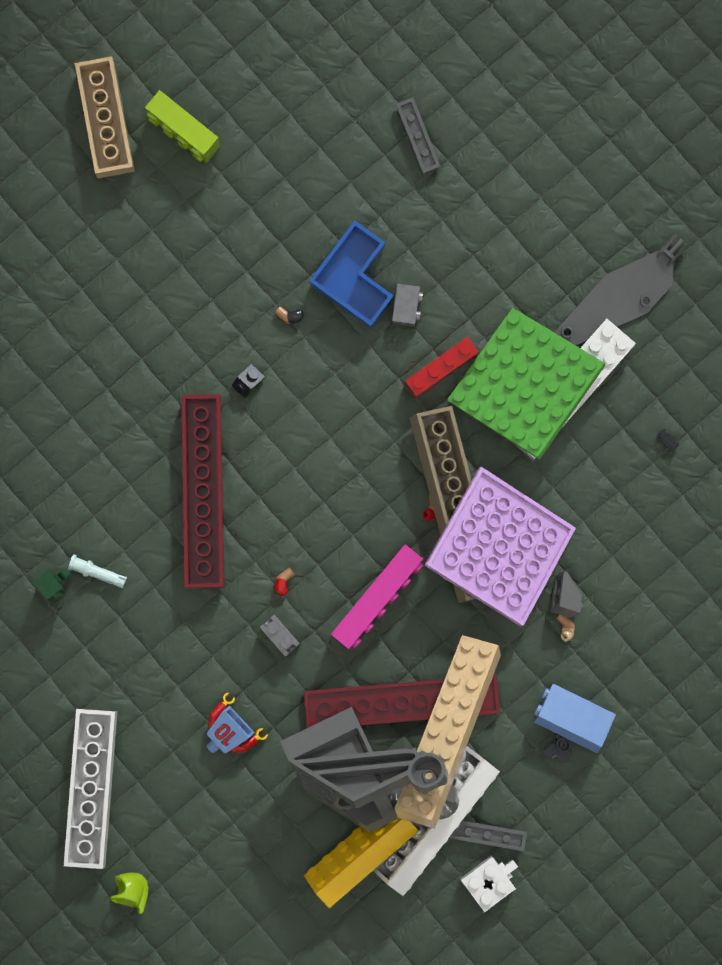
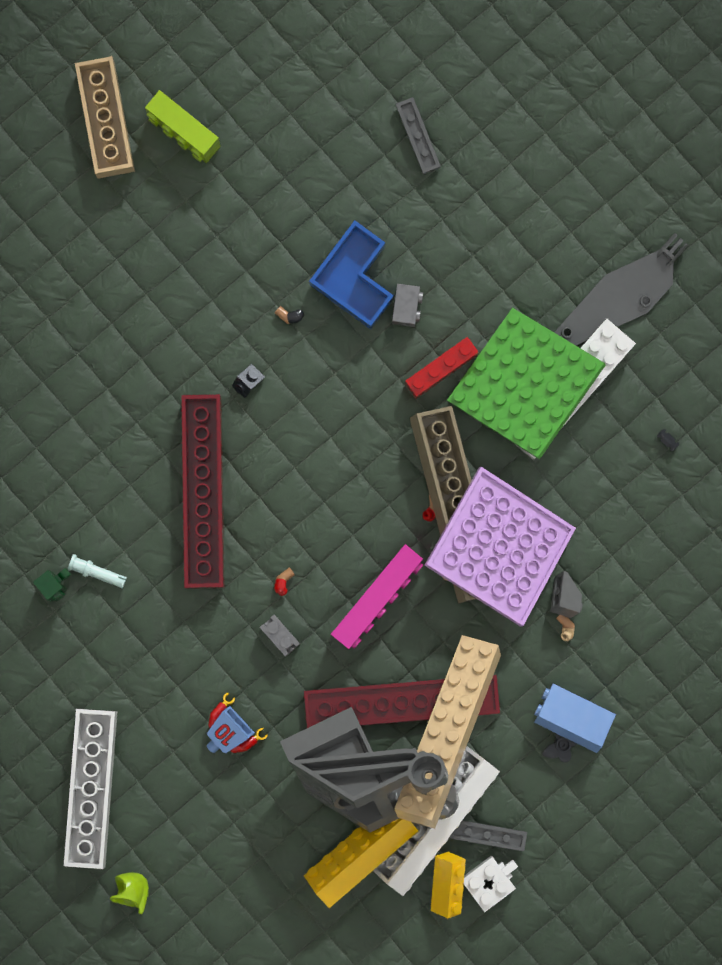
(448, 885): none -> yellow brick

